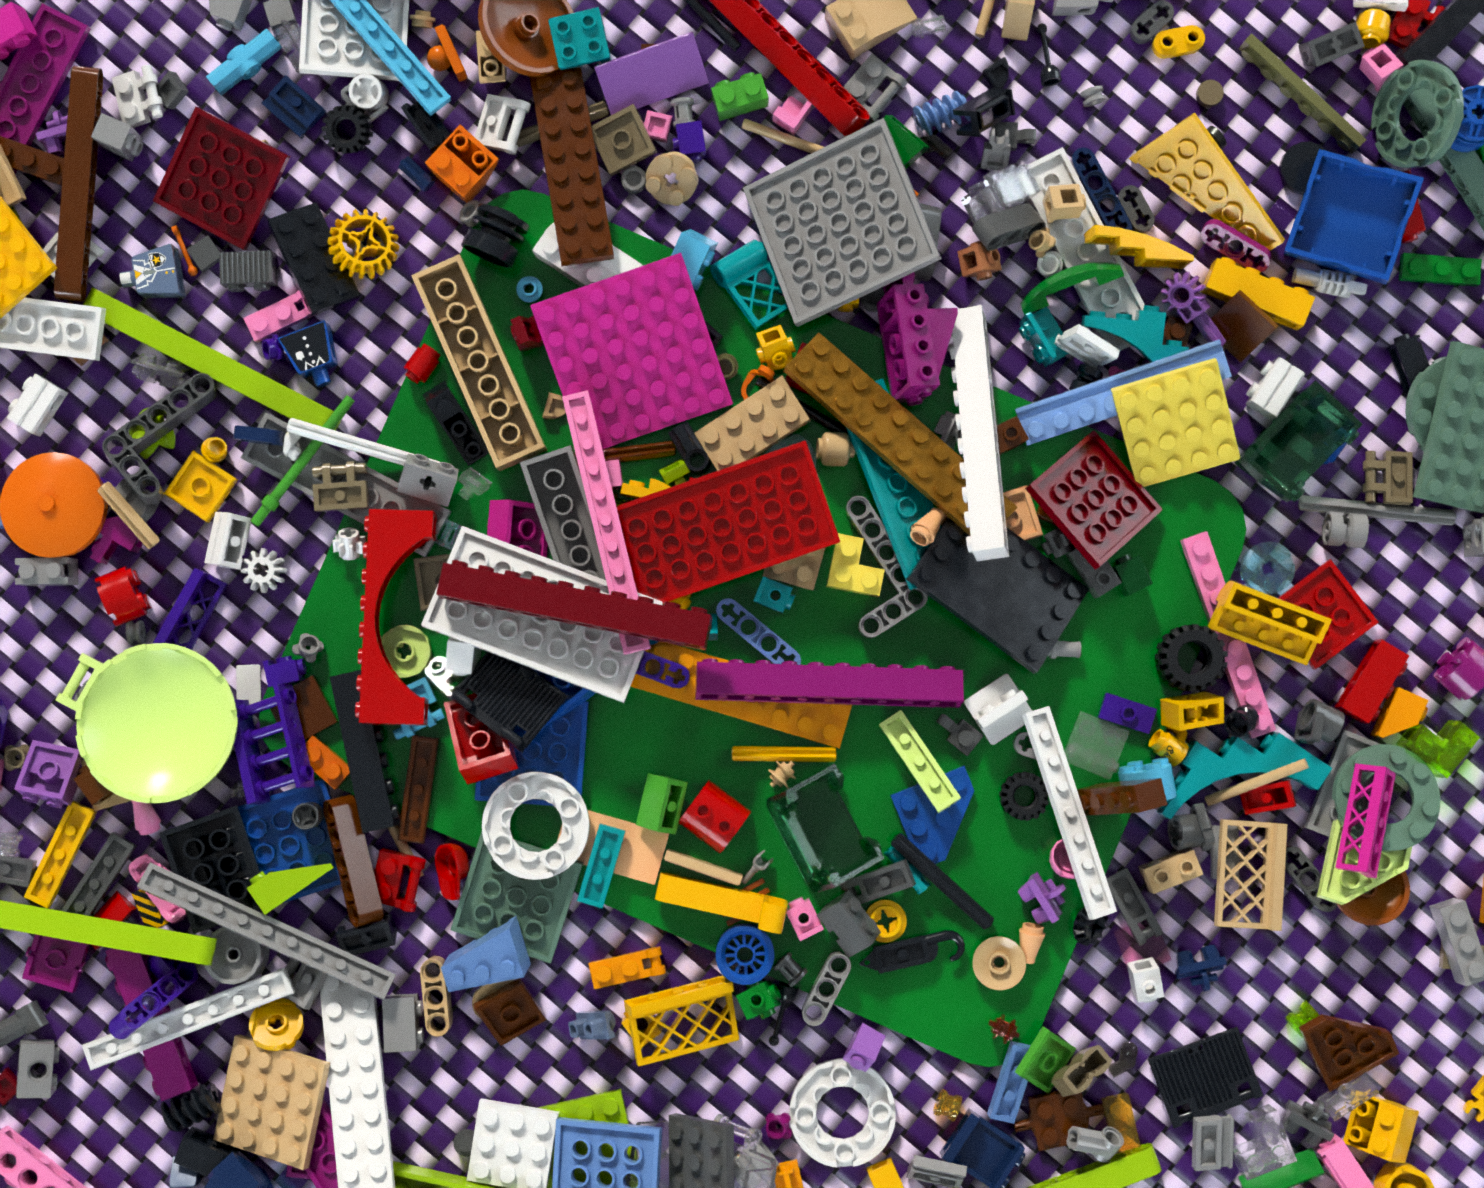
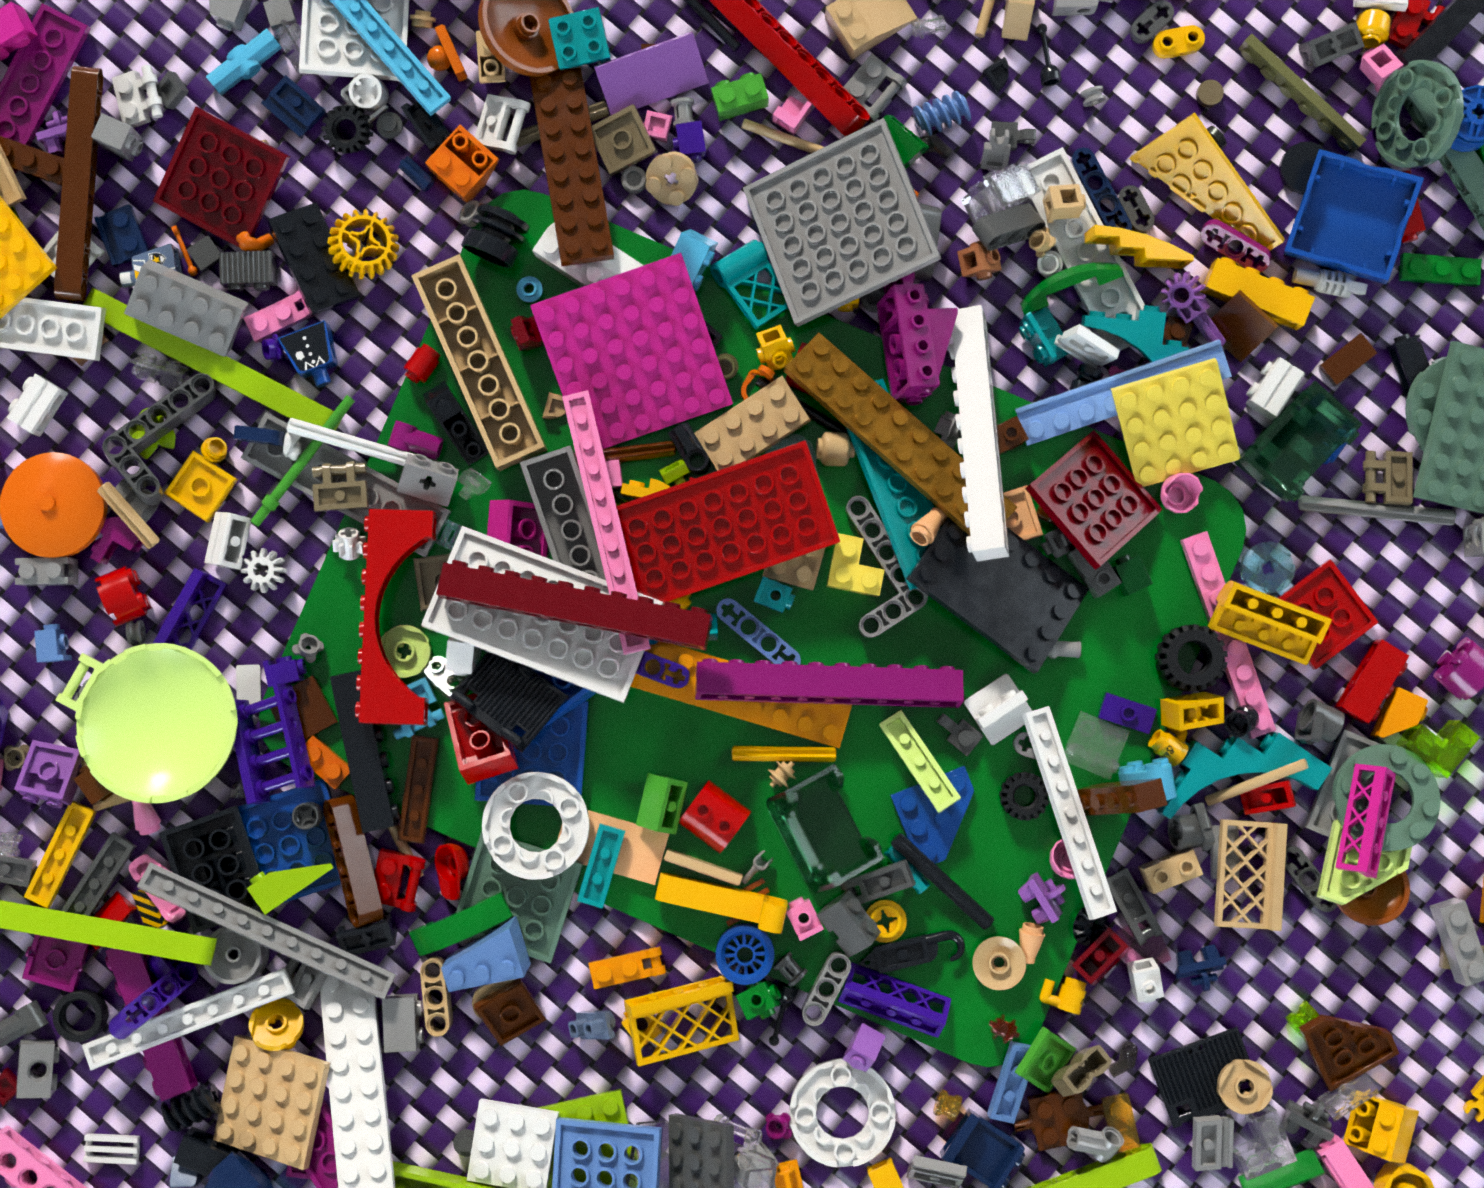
(51, 644): none -> medium blue brick
(62, 1025): none -> black tyre
(89, 1148): none -> white tile
(121, 235): none -> dark blue plate
(186, 308): none -> light grey brick
(252, 244): none -> orange arm
(389, 125): none -> dark grey plate
(410, 439): none -> magenta piece
(461, 925): none -> green slope
(894, 1005): none -> dark purple fence
(1002, 107): black window -> none
(1070, 995): none -> yellow piece
(1101, 956): none -> dark red brick
(1181, 492): none -> bright pink hair
(1260, 1085): none -> tan plate
(1341, 529): light grey wheel -> none
(1347, 359): none -> reddish brown tile

